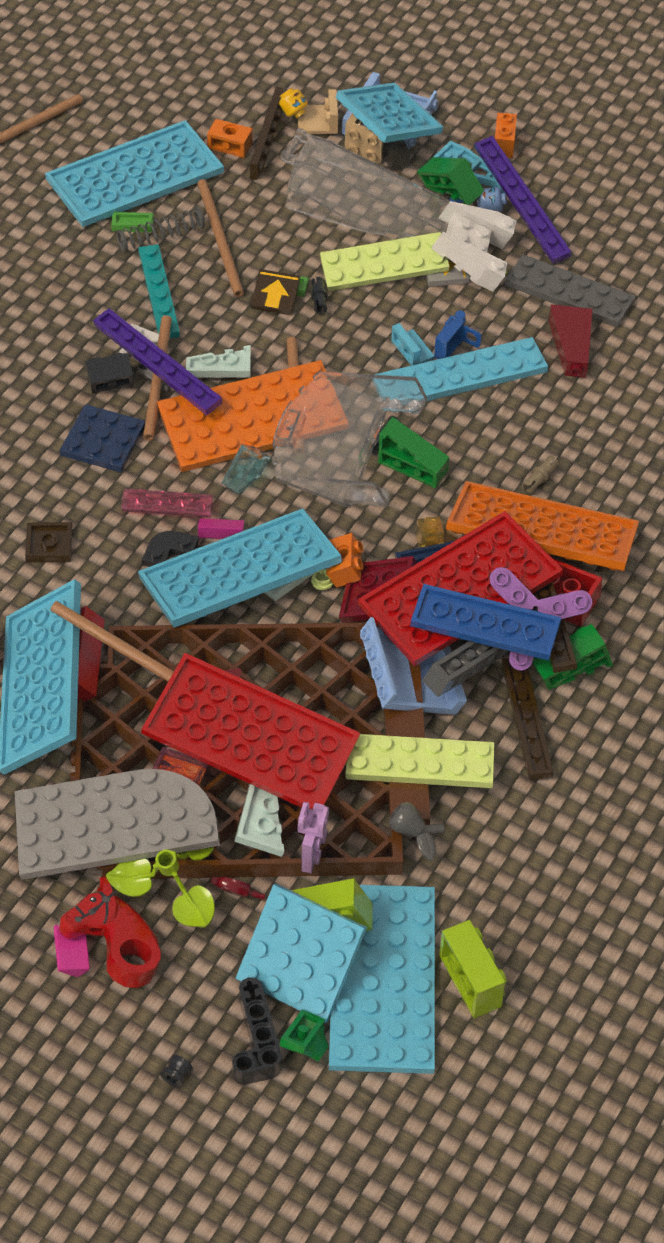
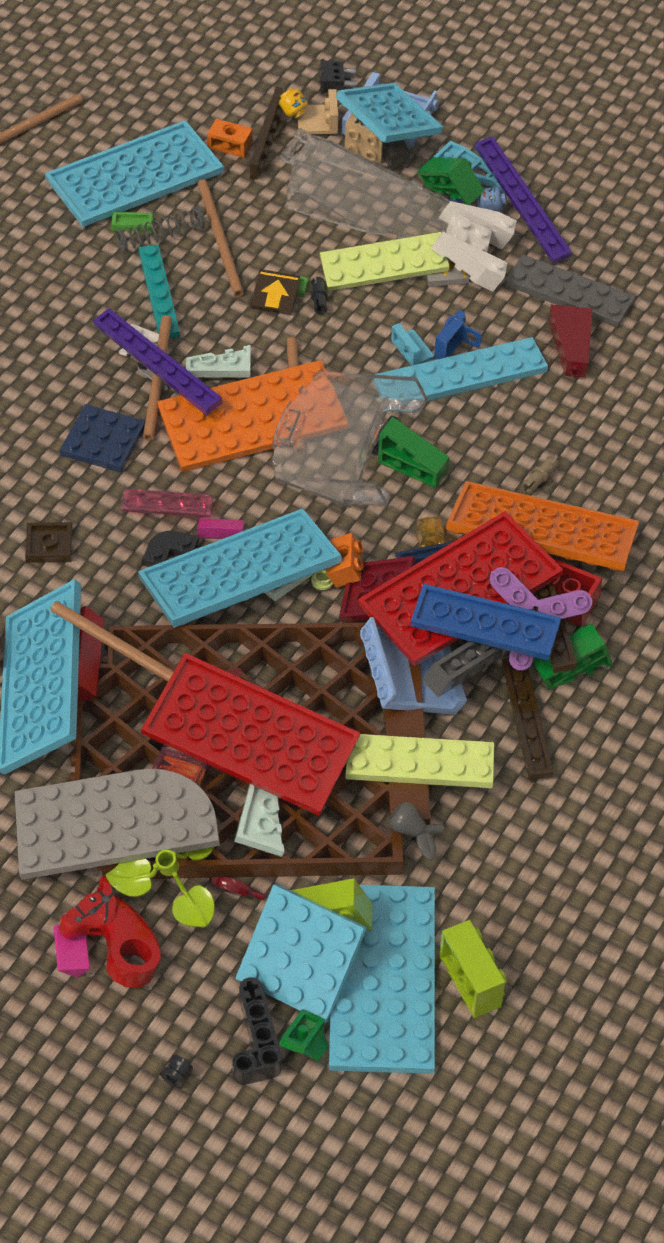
(109, 372): black brick -> none
(245, 468): clear light blue slope -> none
(313, 825): lavender plate -> none
(334, 76): none -> black piece
(506, 132): orange brick -> none

